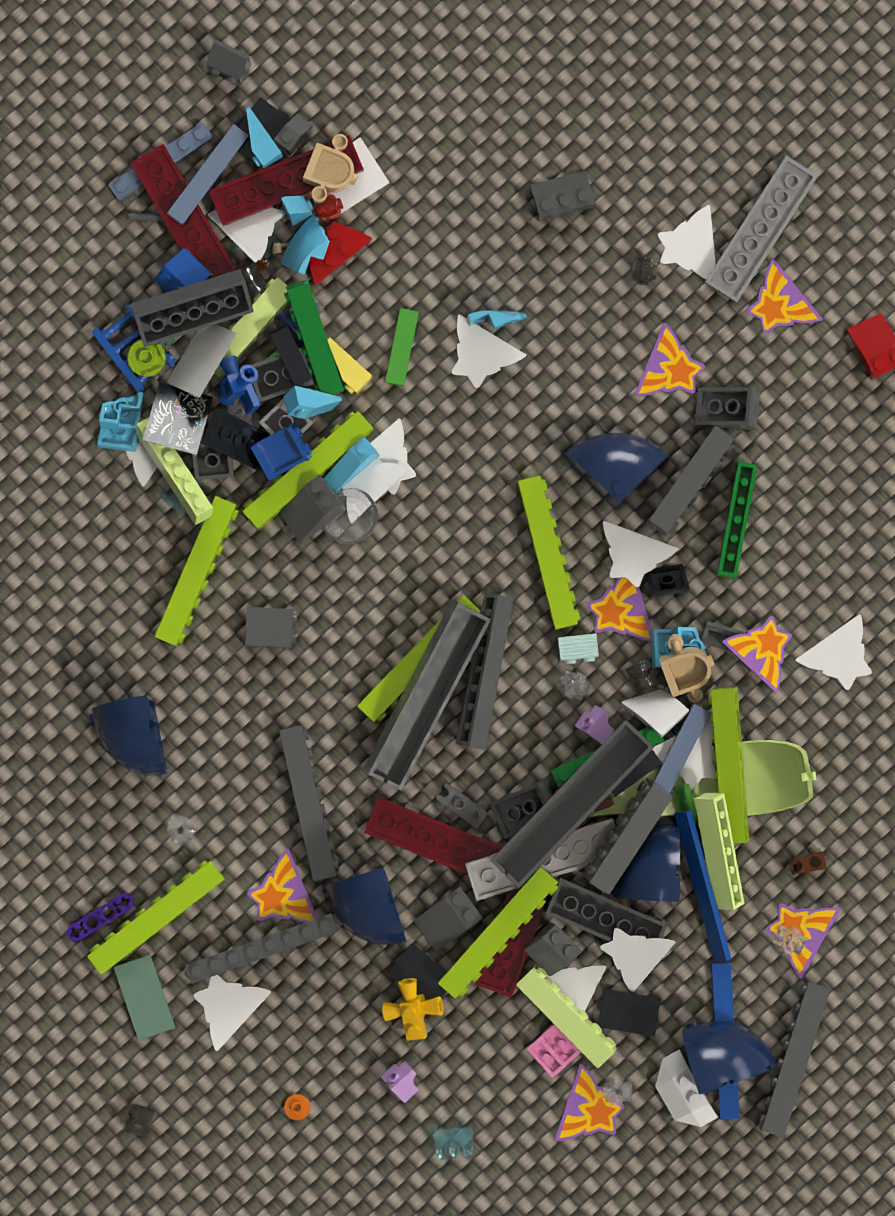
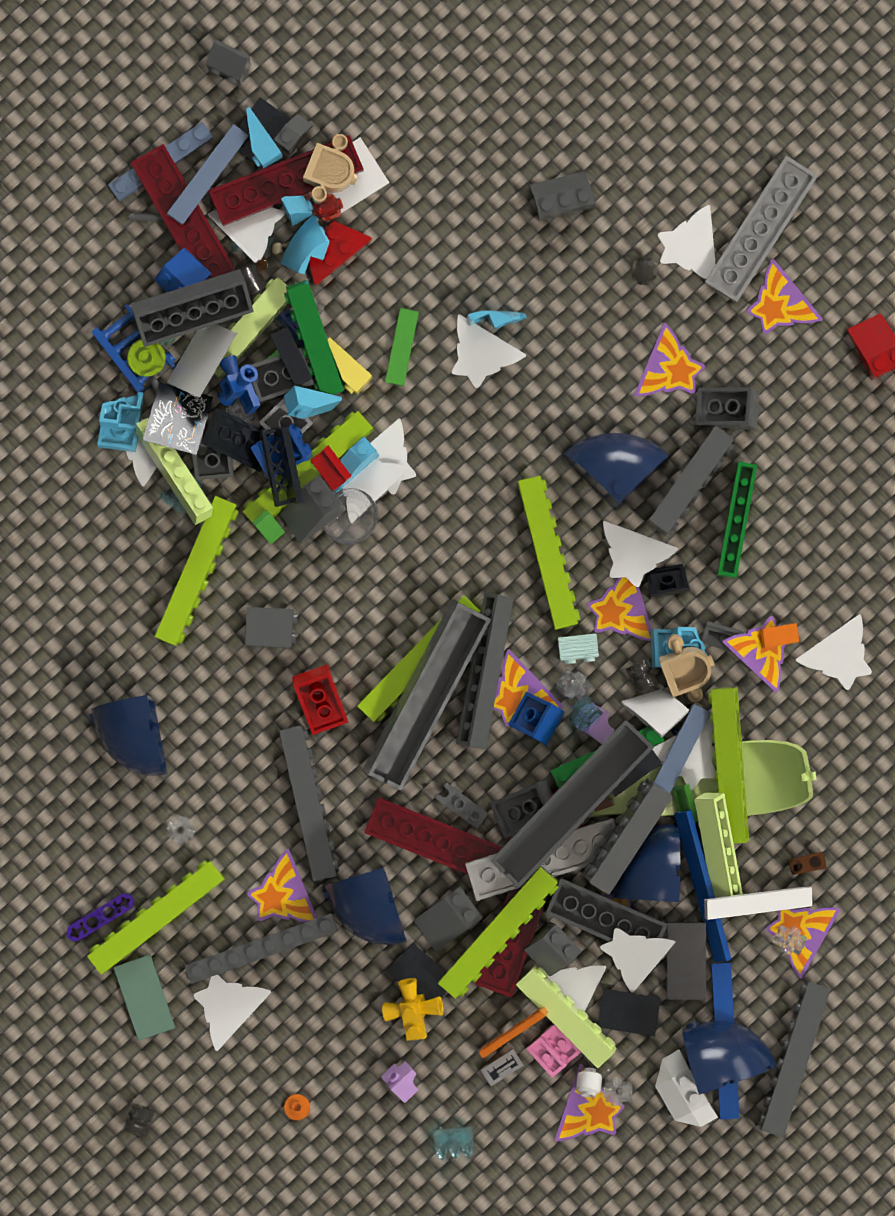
(268, 527): none -> bright green tile
(286, 461): none -> black fence
(320, 699): none -> red slope
(331, 468): none -> red panel
(501, 1067): none -> light grey tile
(513, 685): none -> sticker
(513, 1032): none -> orange tile
(536, 718): none -> blue slope
(584, 713): none -> clear light blue plate
(589, 1082): none -> white head
(686, 961): none -> black tile
(758, 902): none -> white tile
(779, 635): none -> orange tile

